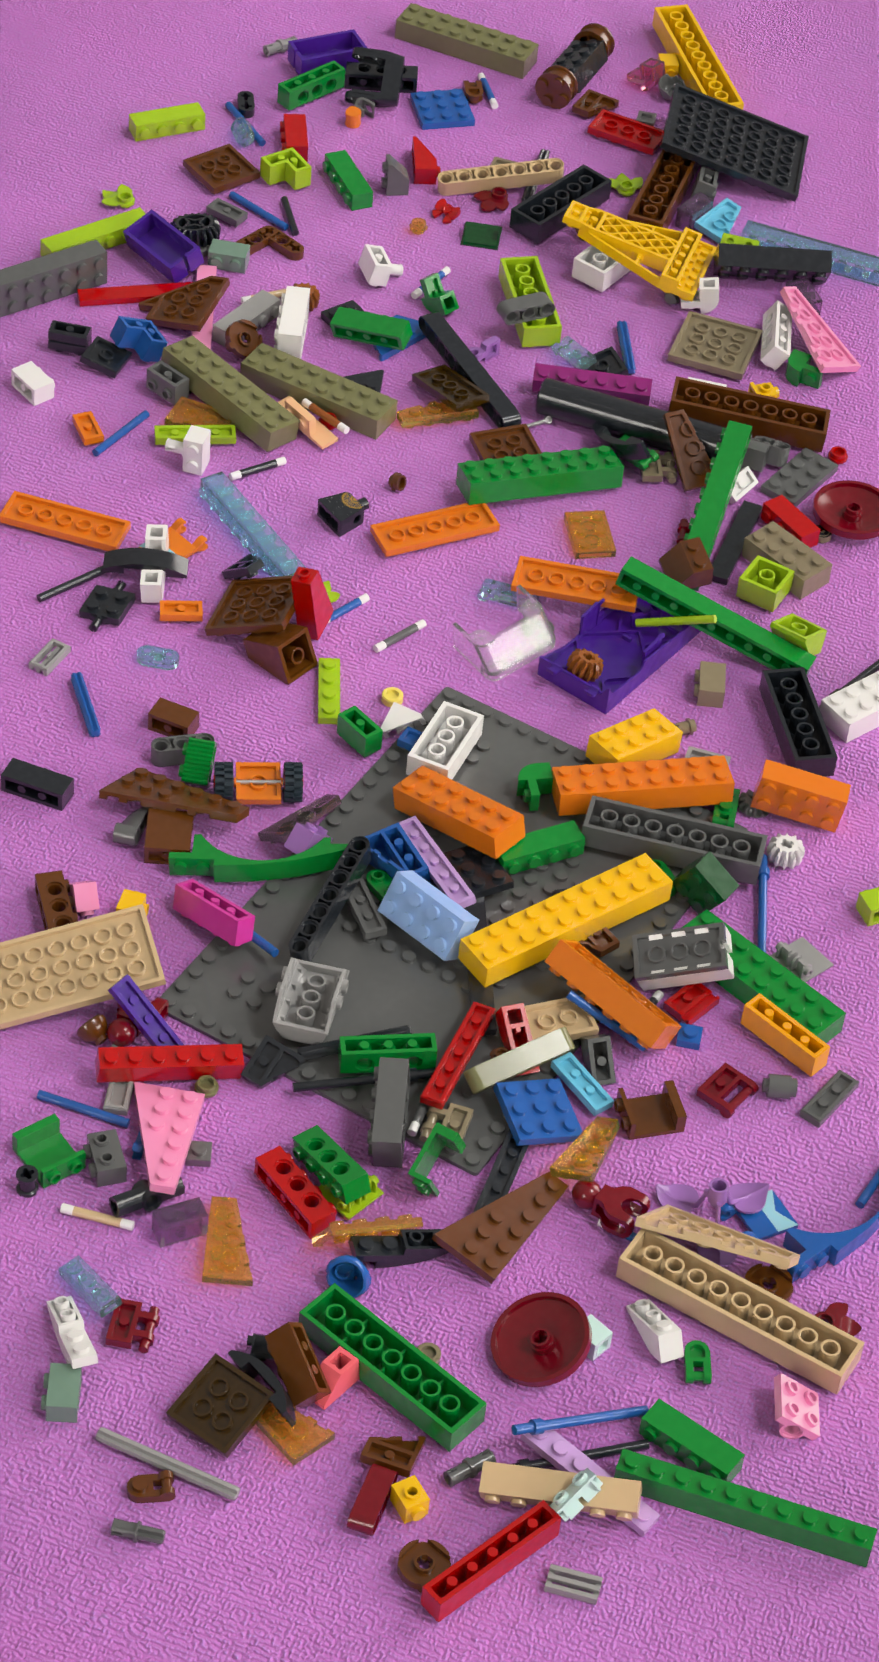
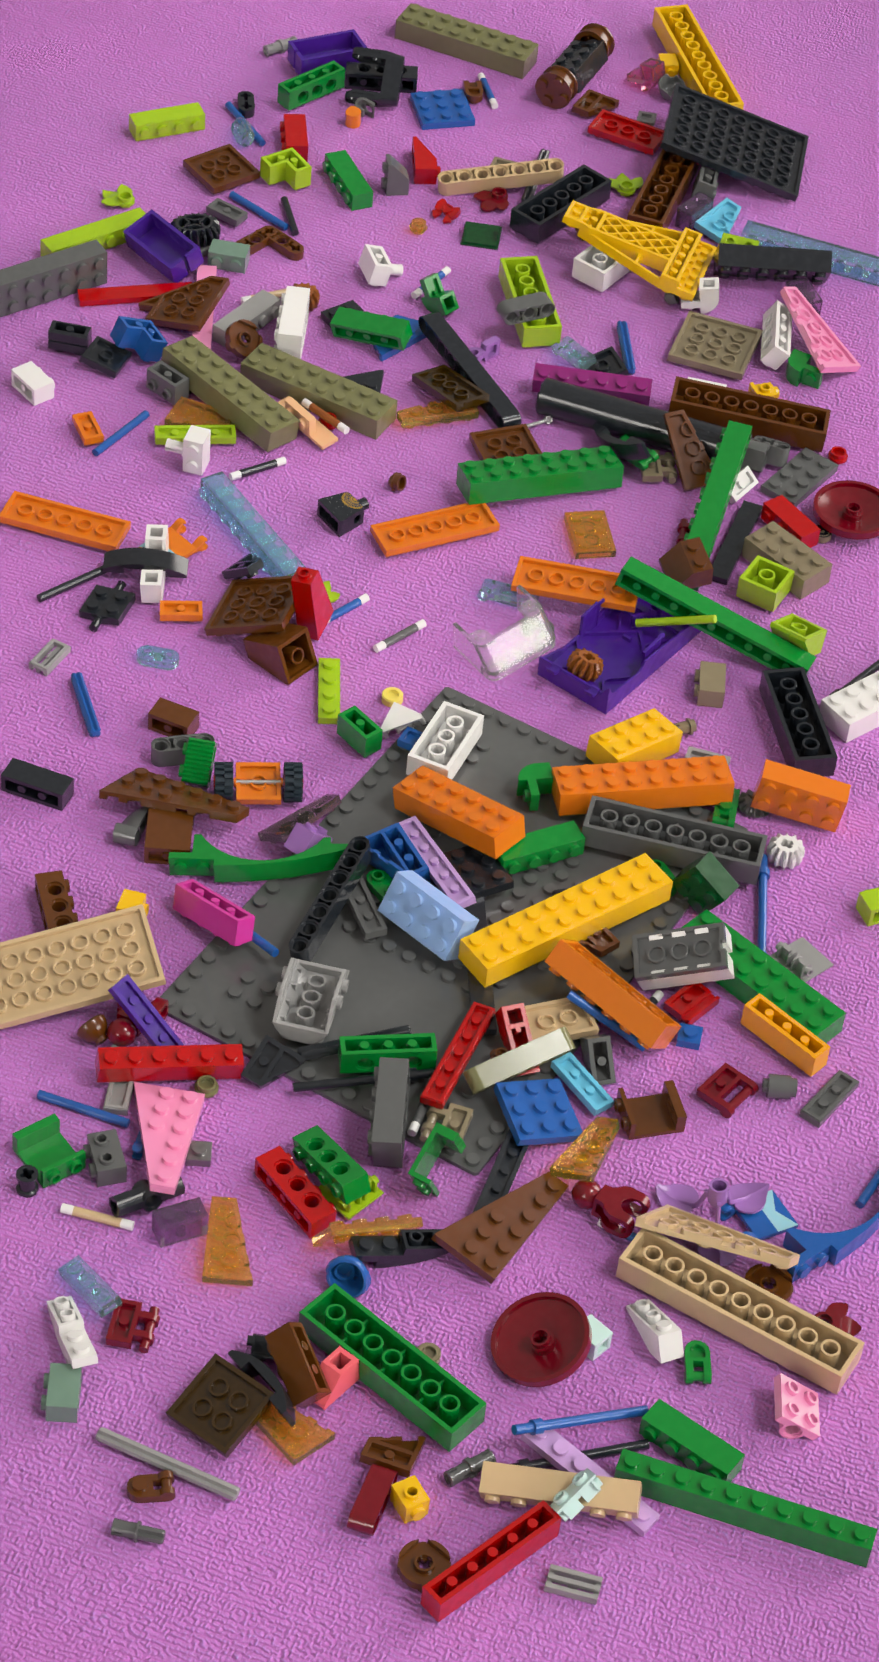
(84, 897): bright pink slope -> none

